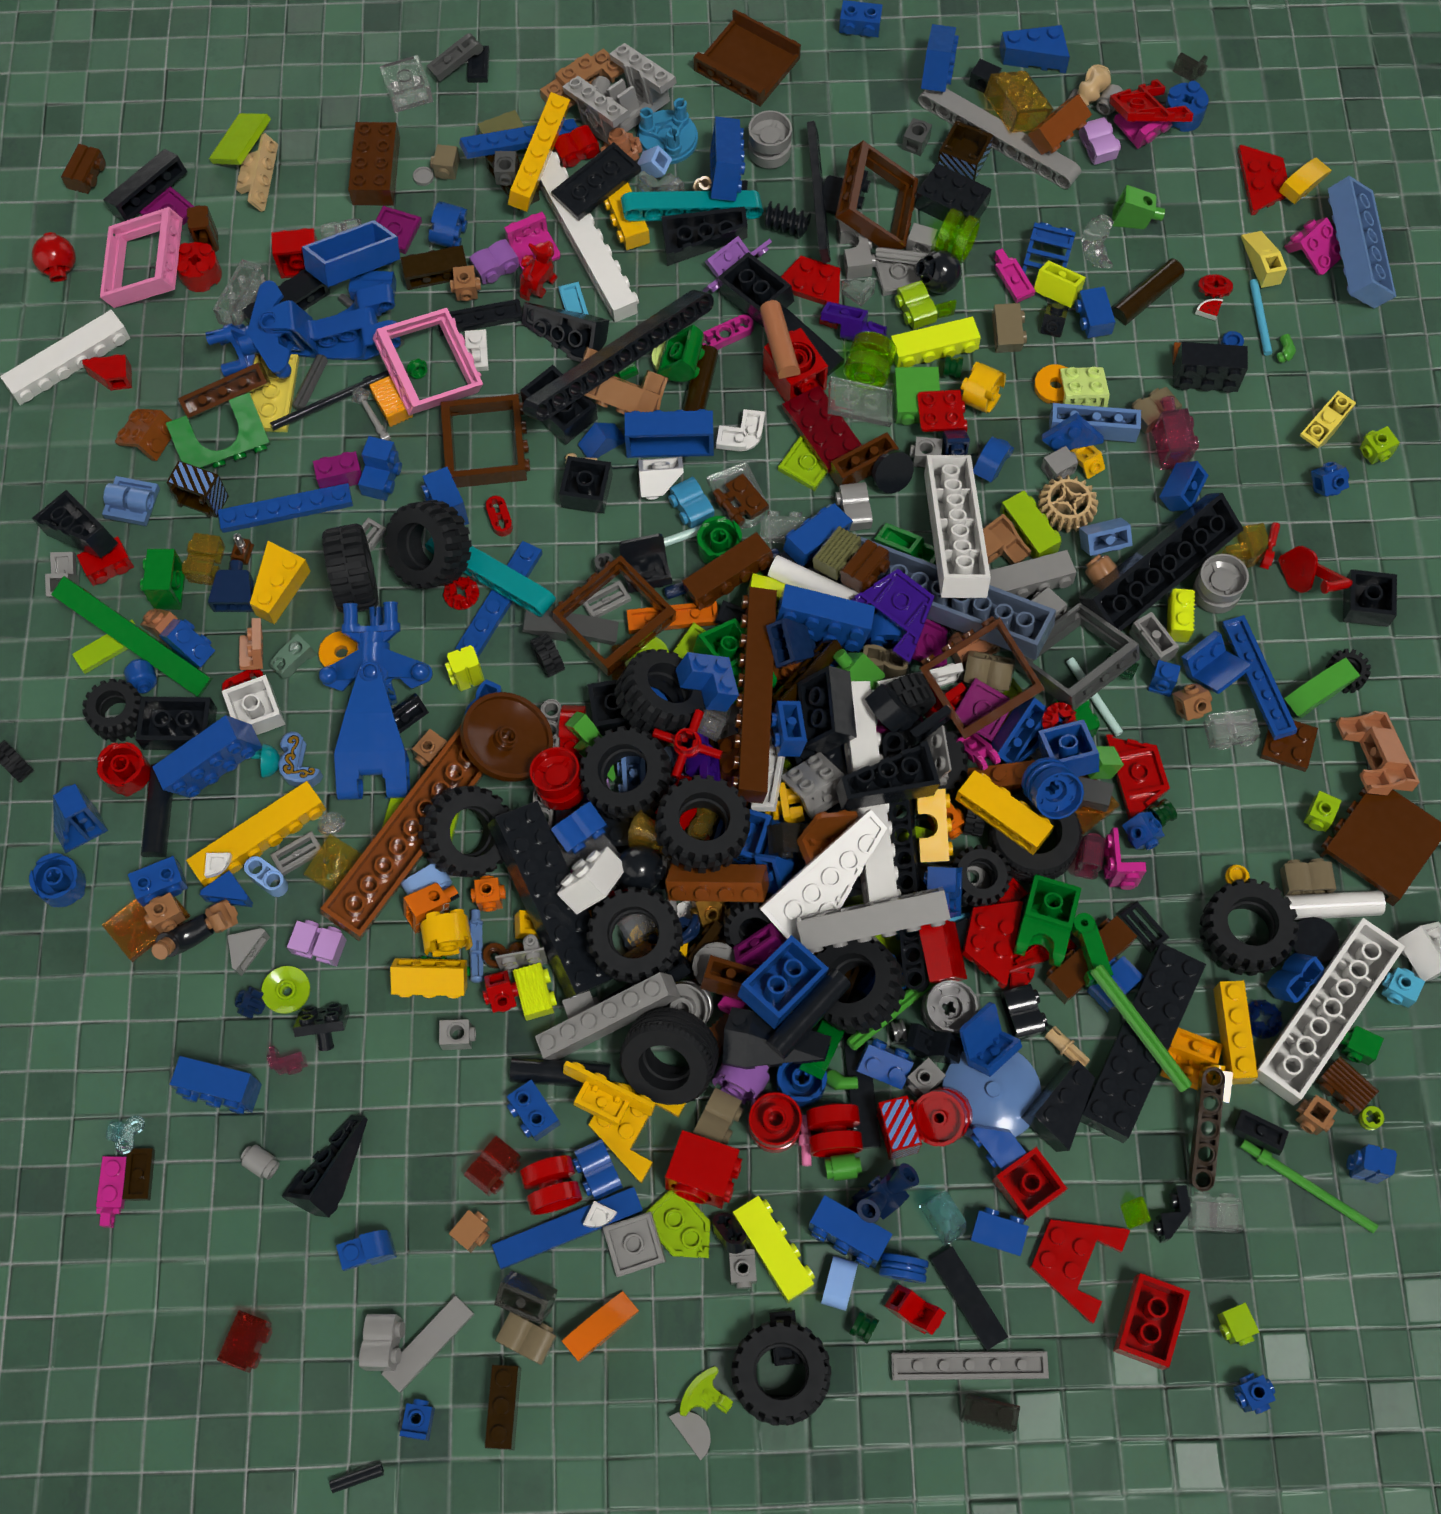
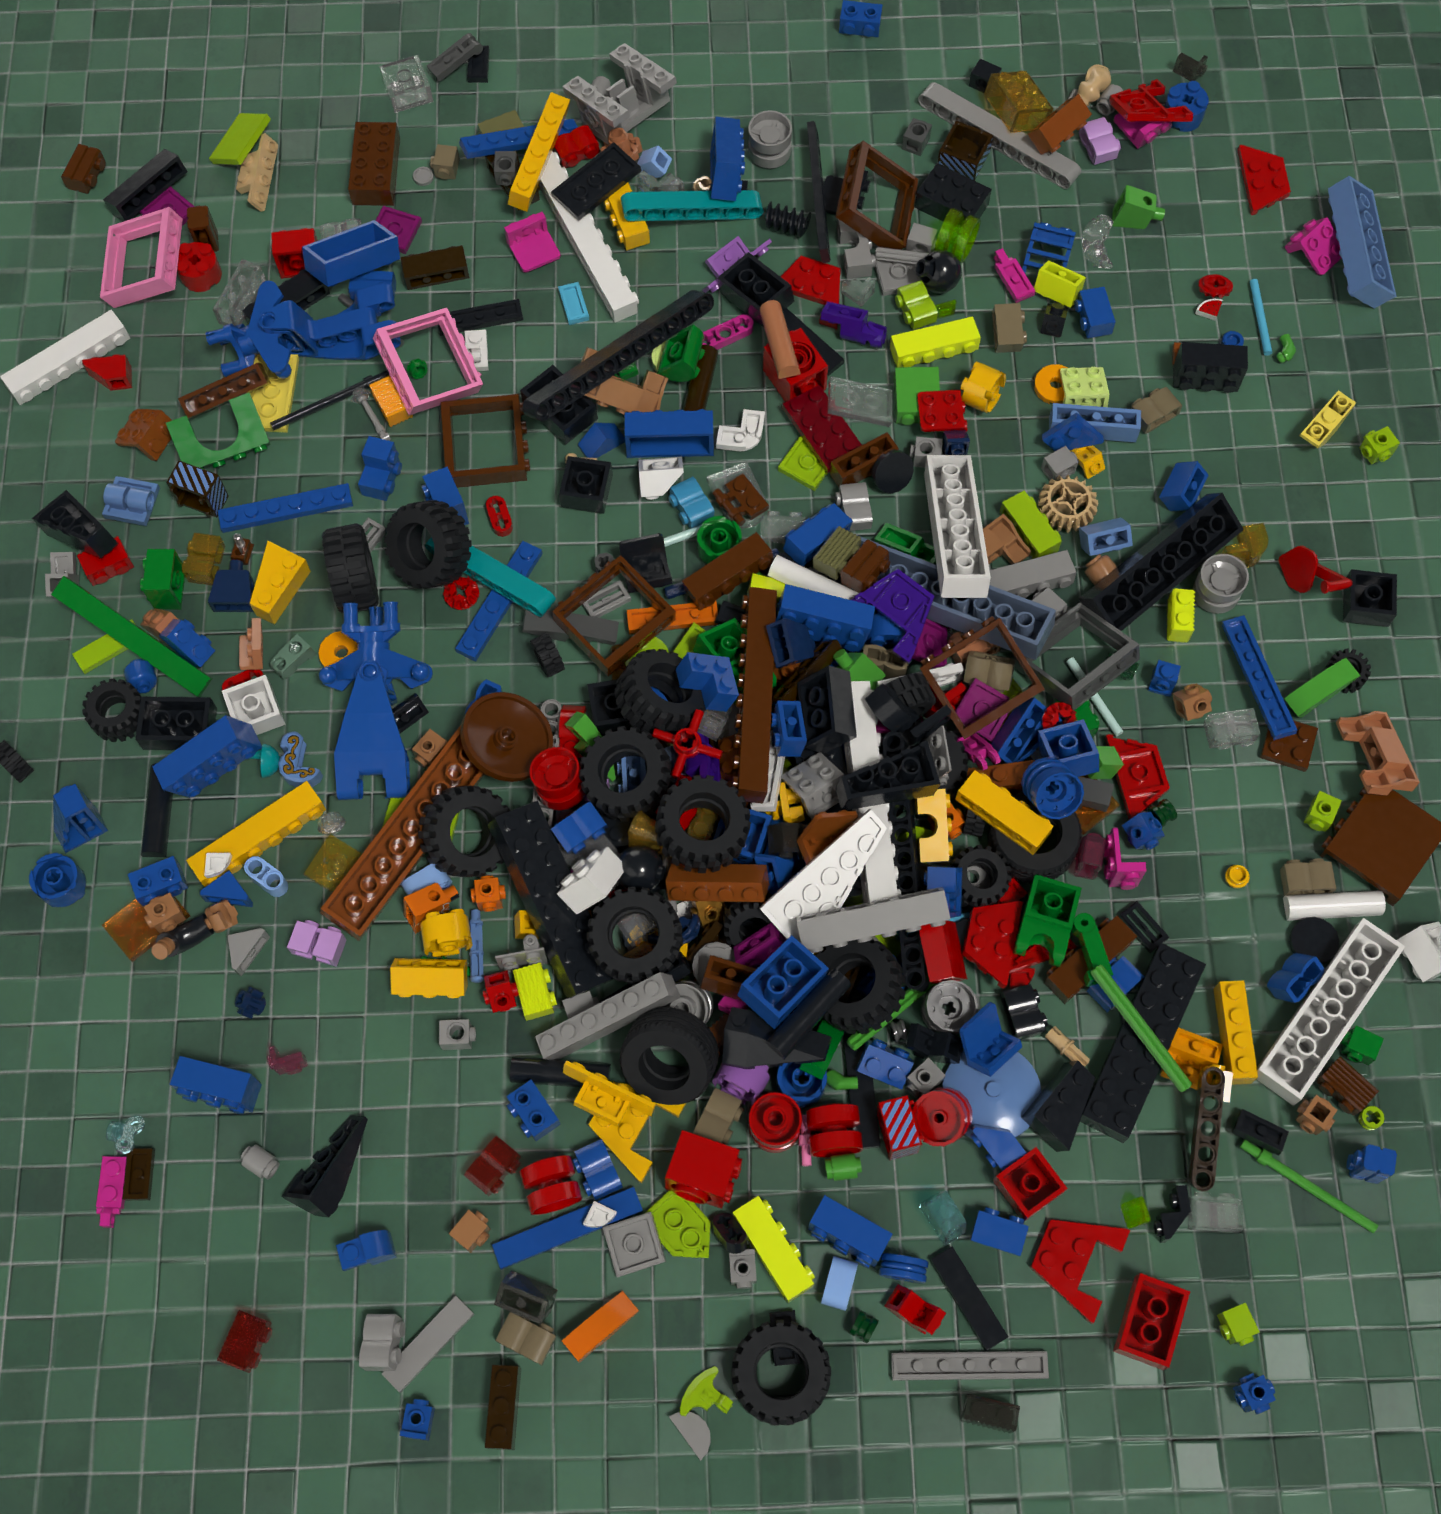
(53, 256): red brick -> none
(123, 768): red brick -> none
(280, 980): lime dish -> none
(292, 846): light grey tile -> none
(310, 382): dark grey axle -> none
(322, 1022): black plate -> none
(338, 470): magenta brick -> none
(356, 1477): black piece -> none
(447, 225): blue brick -> none
(464, 668): neon yellow brick -> none
(465, 283): medium nougat brick -> none
(494, 261): medium lavender brick -> none
(500, 950): reddish brown plate -> none
(537, 270): red animal -> none
(566, 329): black wedge -> none
(587, 68): medium nougat bracket -> none
(669, 130): dark azure piece -> none
(701, 232): black wedge -> none
(748, 58): reddish brown panel -> none
(870, 359): clear neon green wheel -> none
(884, 1193): dark blue brick -> none
(940, 58): blue brick -> none
(953, 367): dark green wheel -> none
(992, 458): blue brick -> none
(1035, 47): blue wedge -> none
(1148, 291): dark brown brick -> none
(1153, 639): light grey brick -> none
(1174, 435): clear pink brick -> none
(1213, 665): blue bracket -> none
(1264, 902): black tyre -> none
(1265, 259): light yellow slope -> none
(1268, 555): red piece -> none
(1274, 1023): clear blue gear -> none
(1304, 180): yellow slope -> none
(1330, 479): blue brick -> none
(1402, 987): medium azure brick -> none

